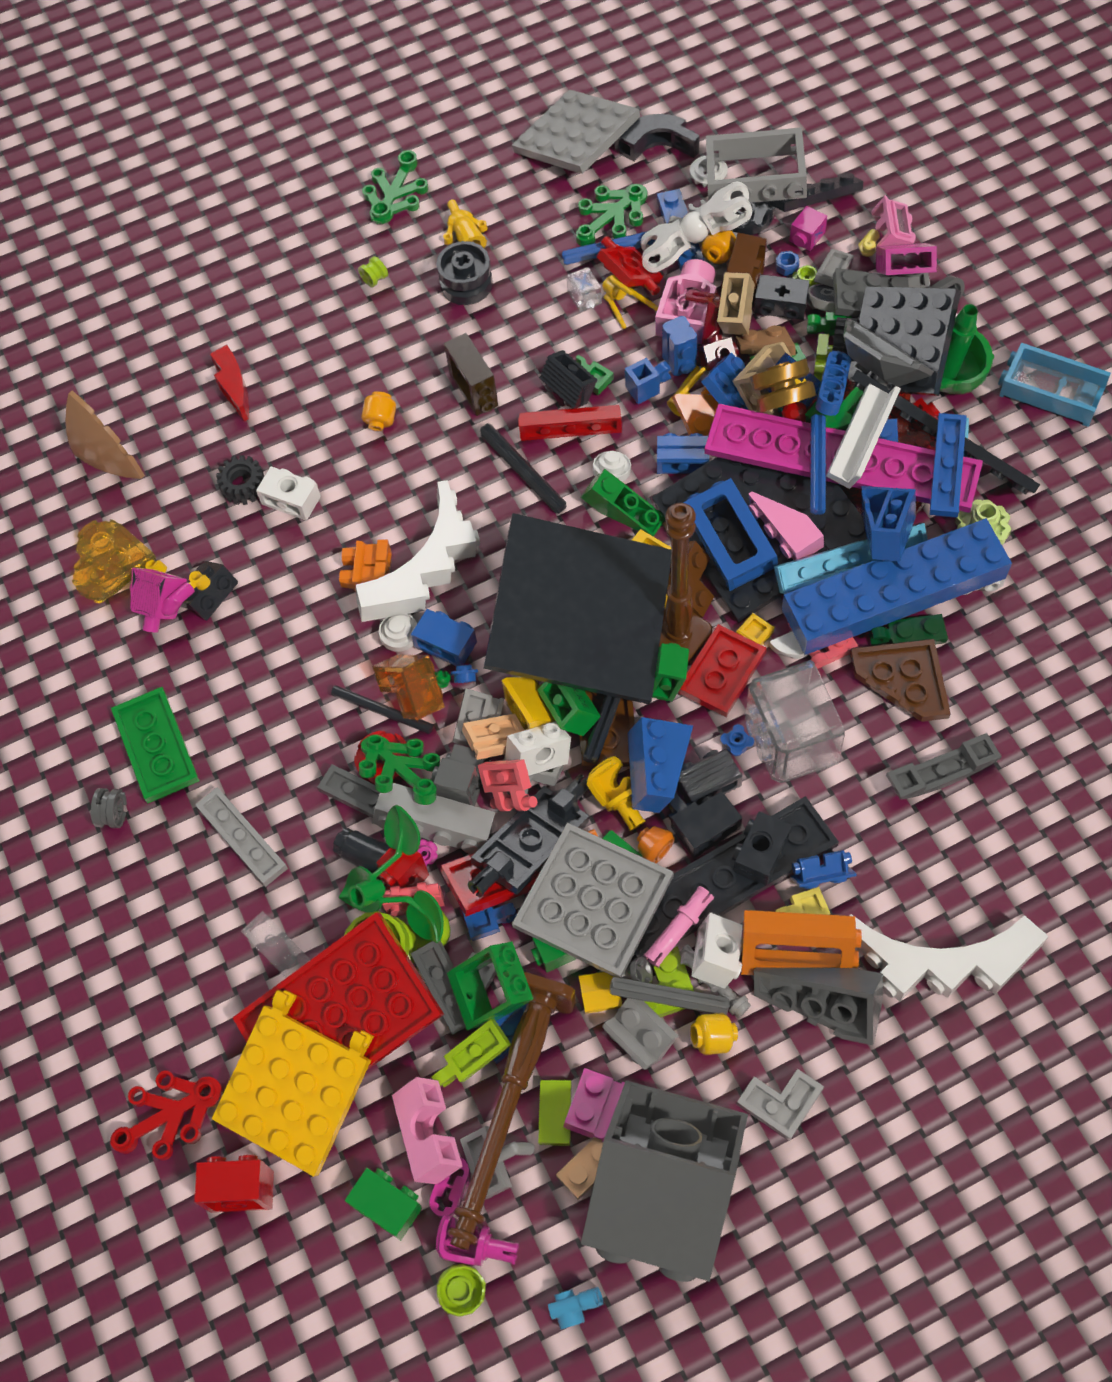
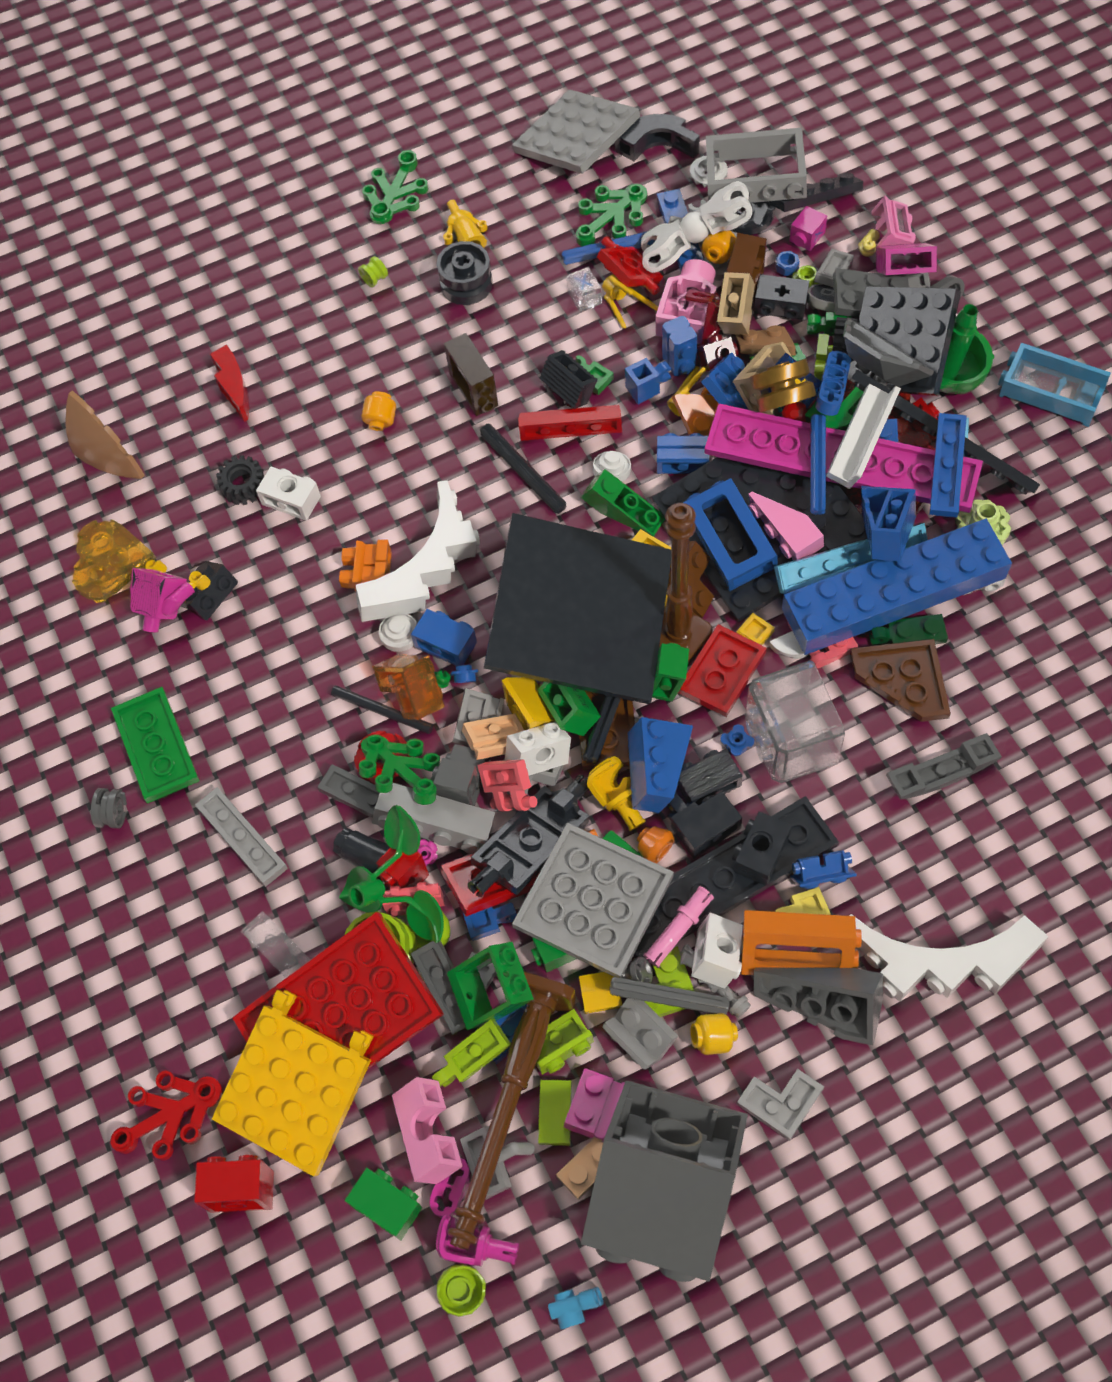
(564, 1039): none -> lime bracket

